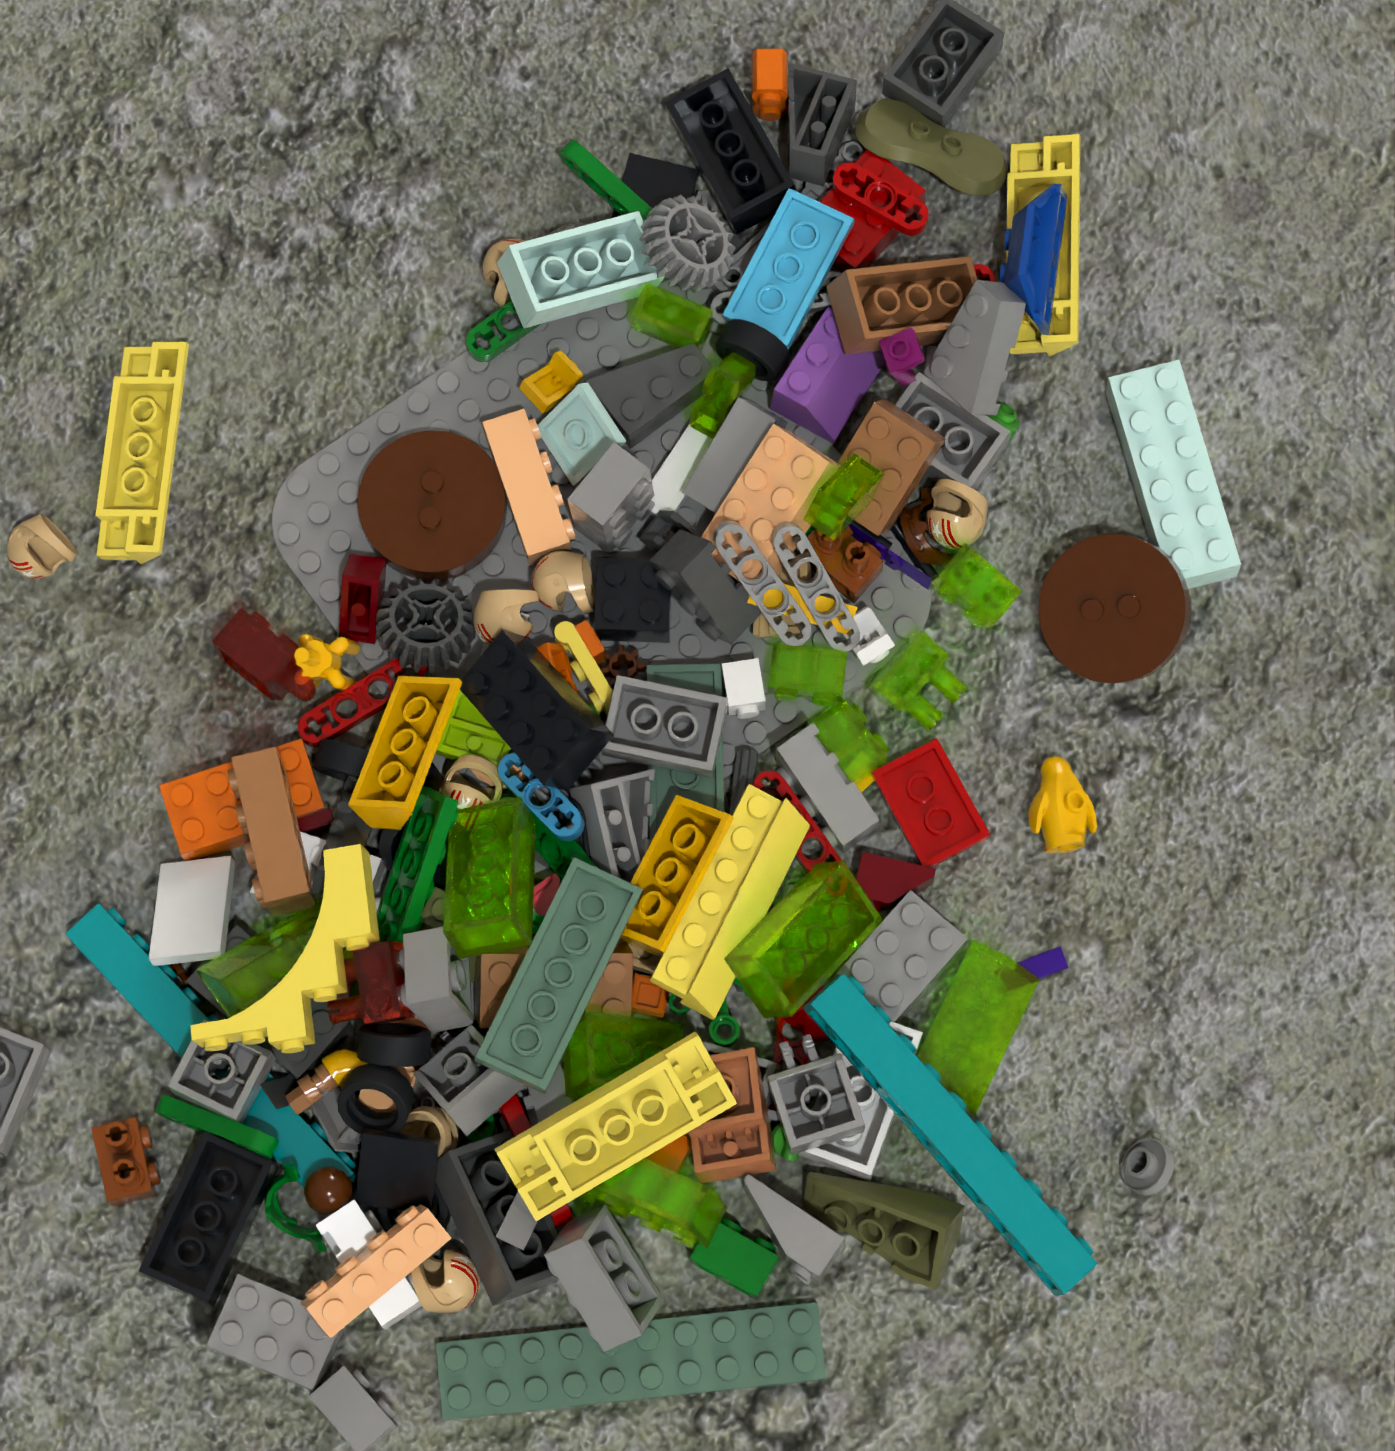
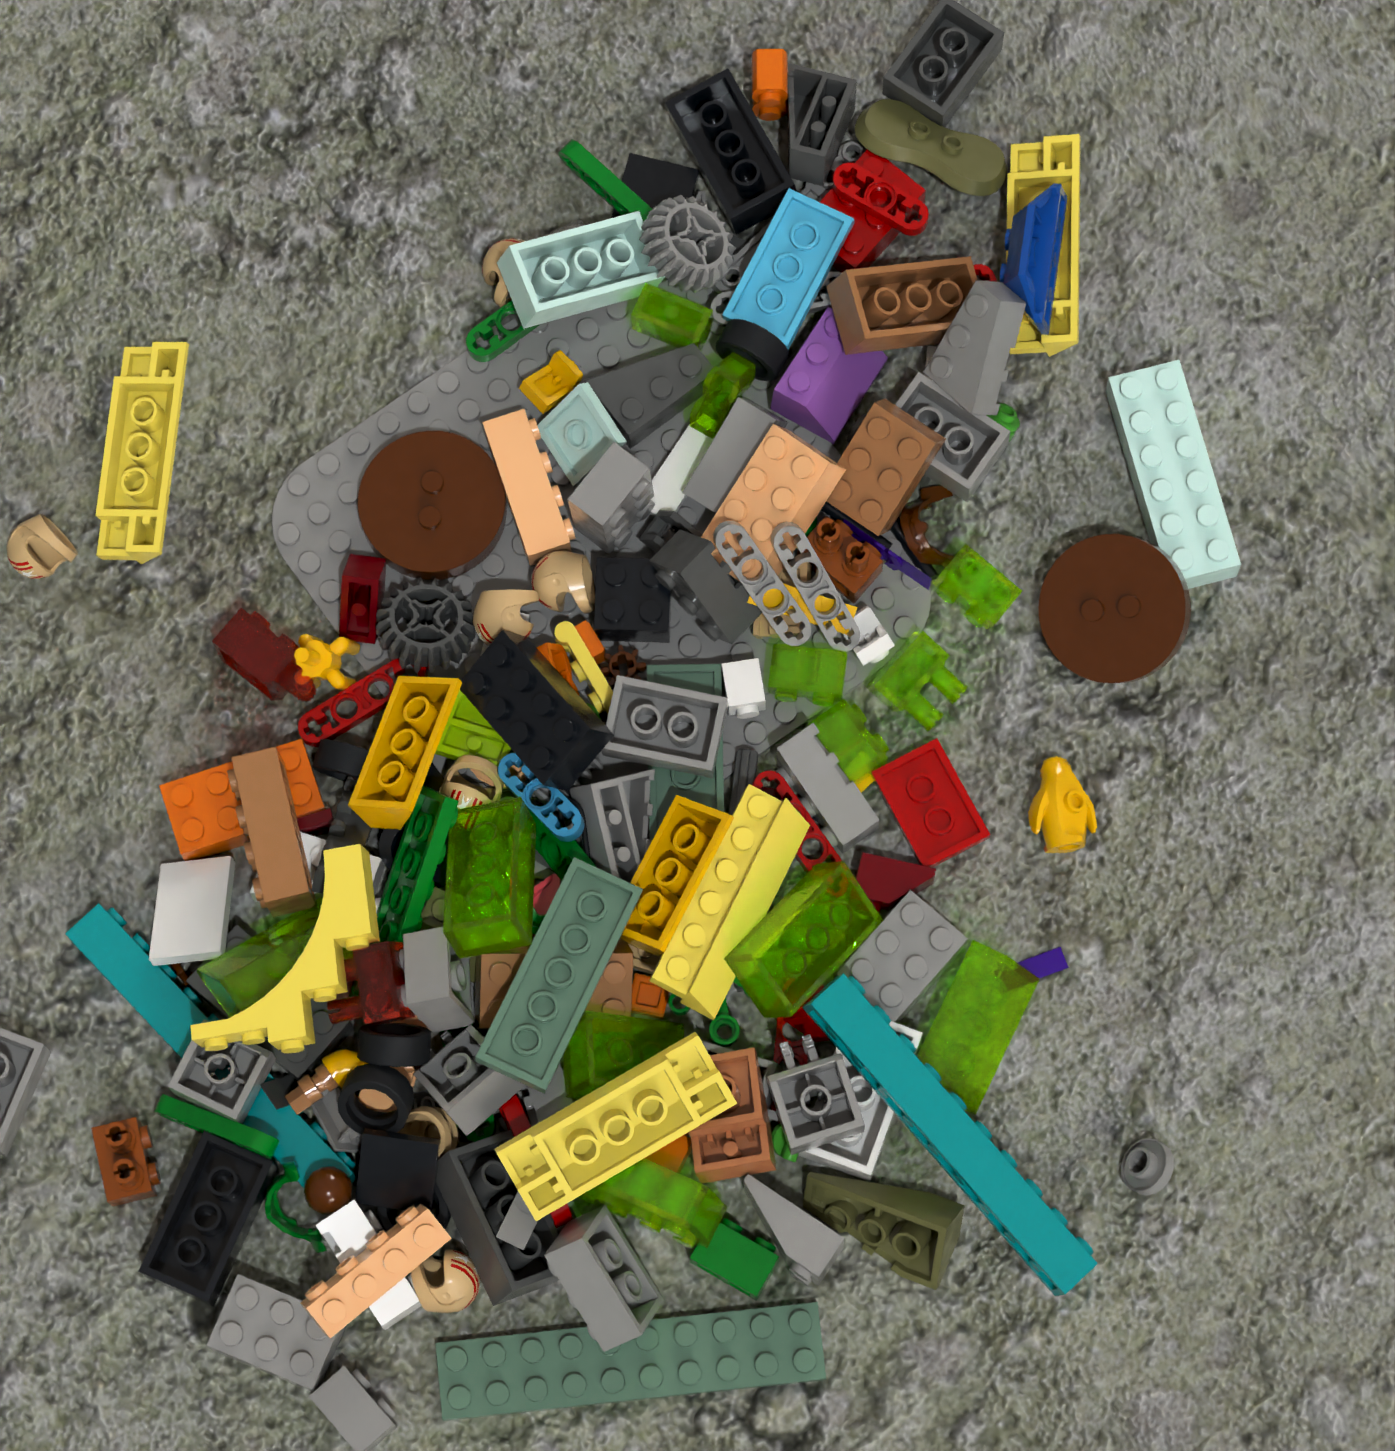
(843, 496): clear neon green brick -> none
(902, 354): magenta bracket -> none
(953, 520): tan helmet -> none

